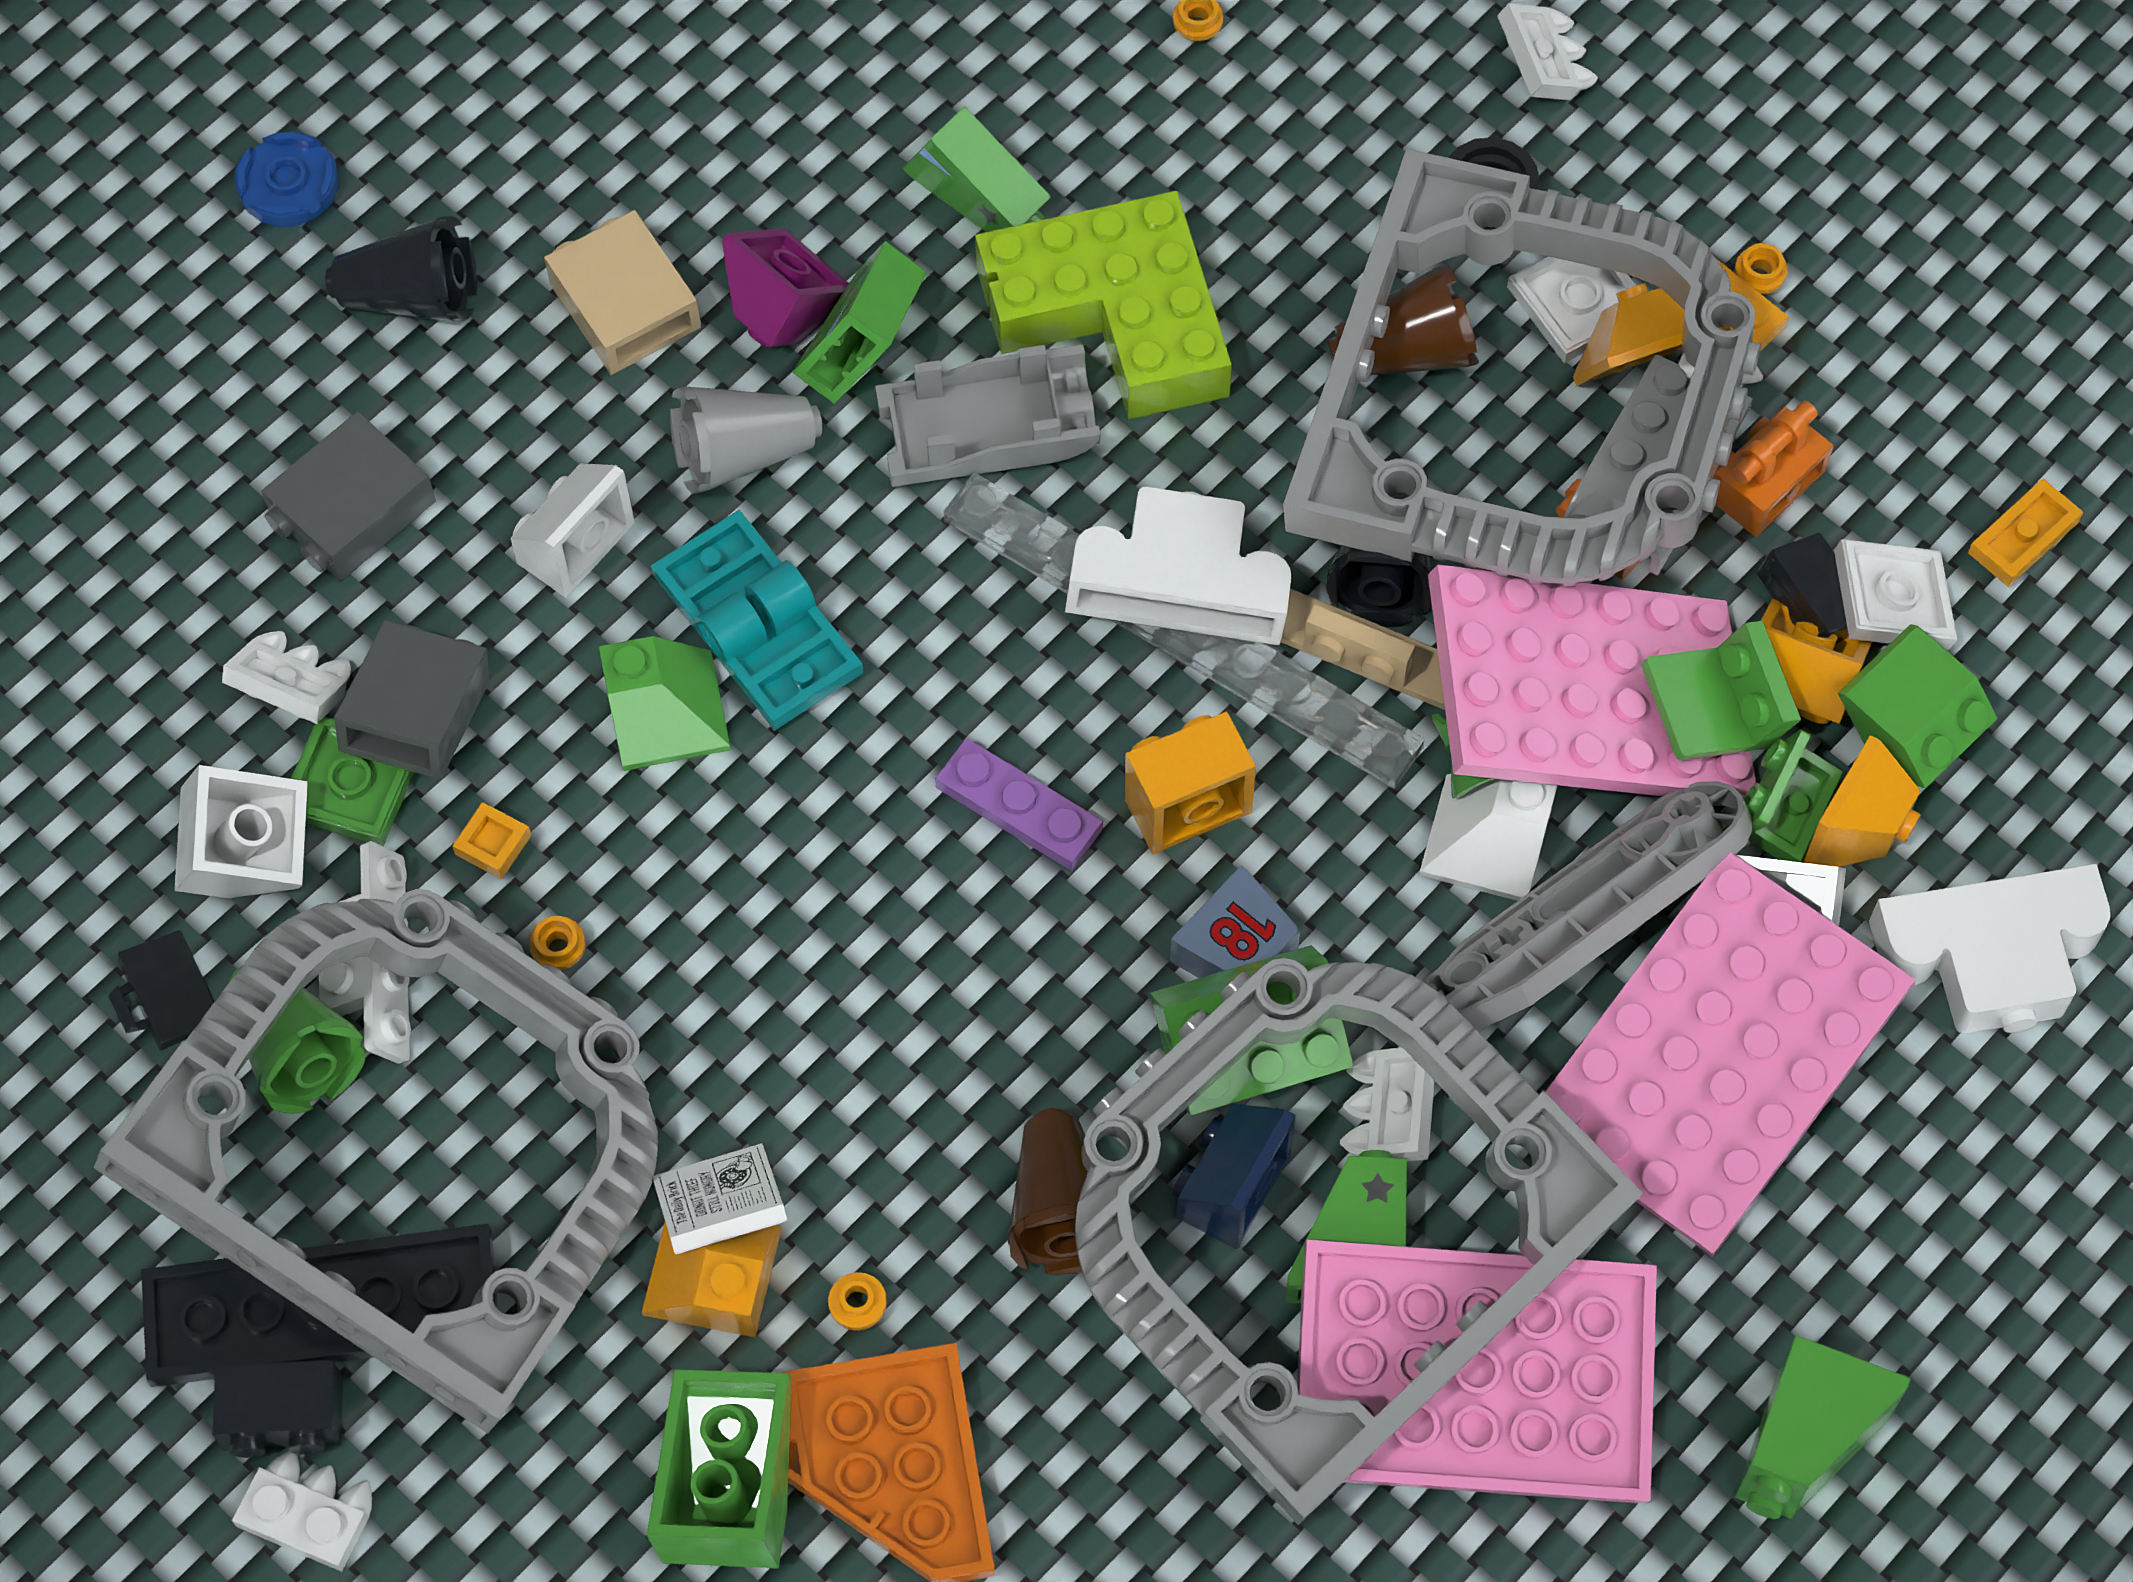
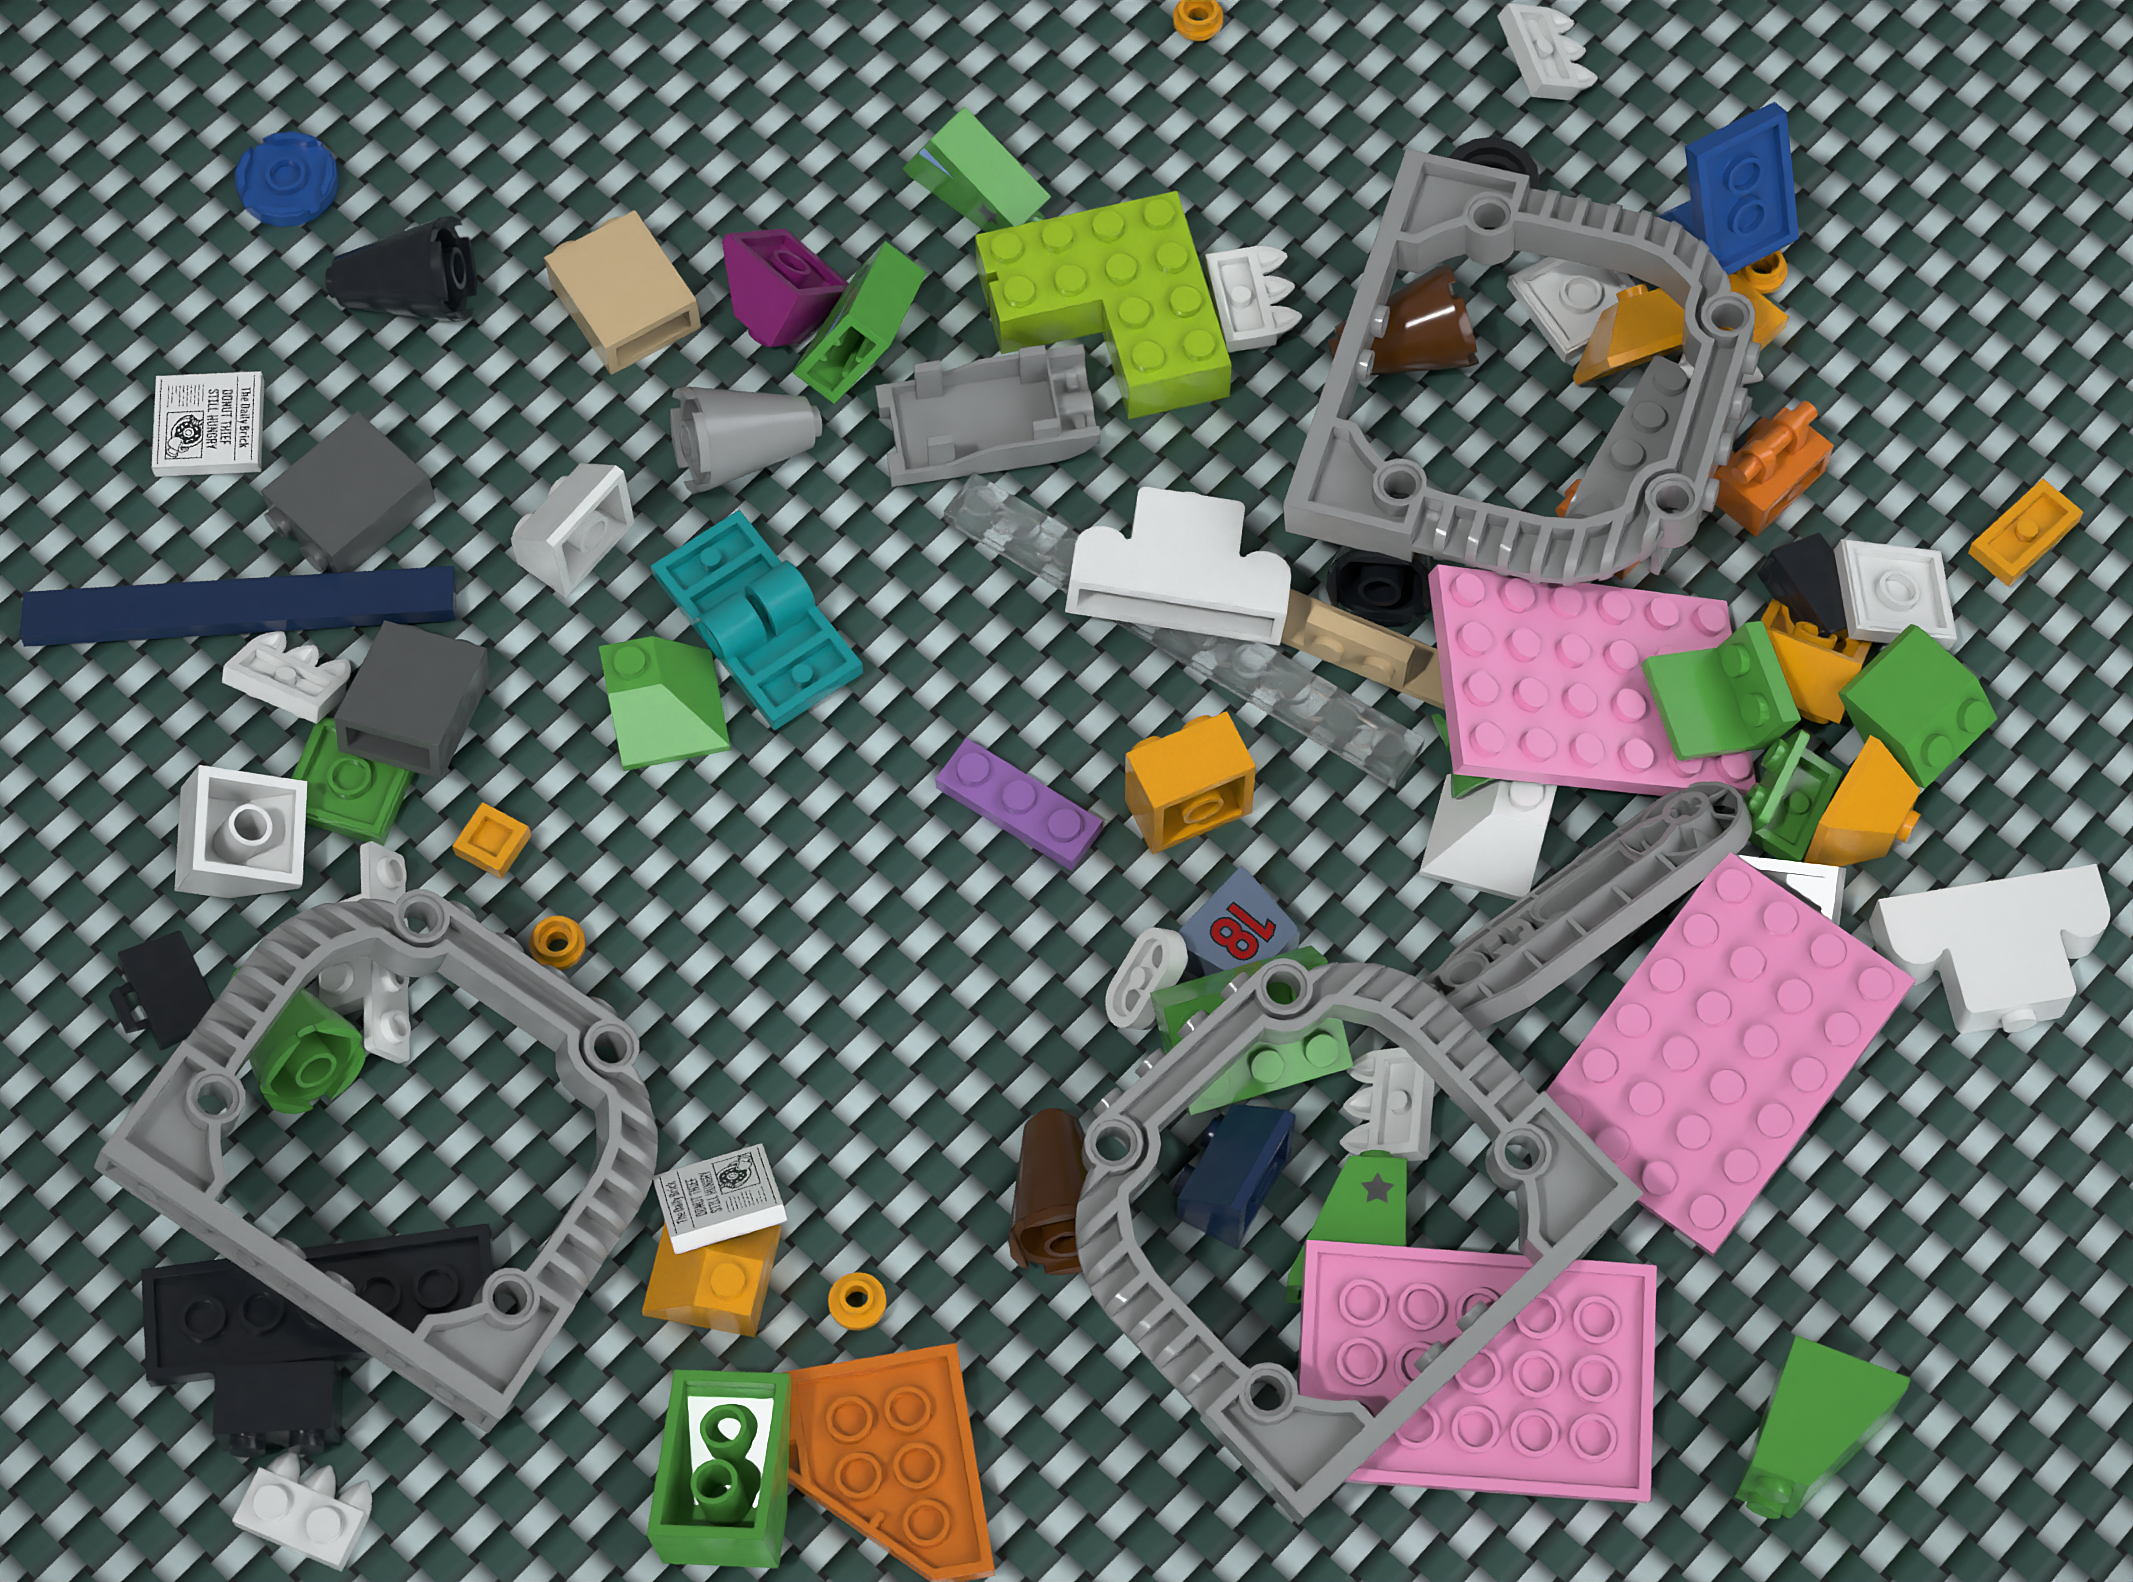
(208, 424): none -> white tile
(238, 606): none -> dark blue tile
(1151, 965): none -> white plate
(1246, 296): none -> white plate
(1741, 189): none -> blue bracket

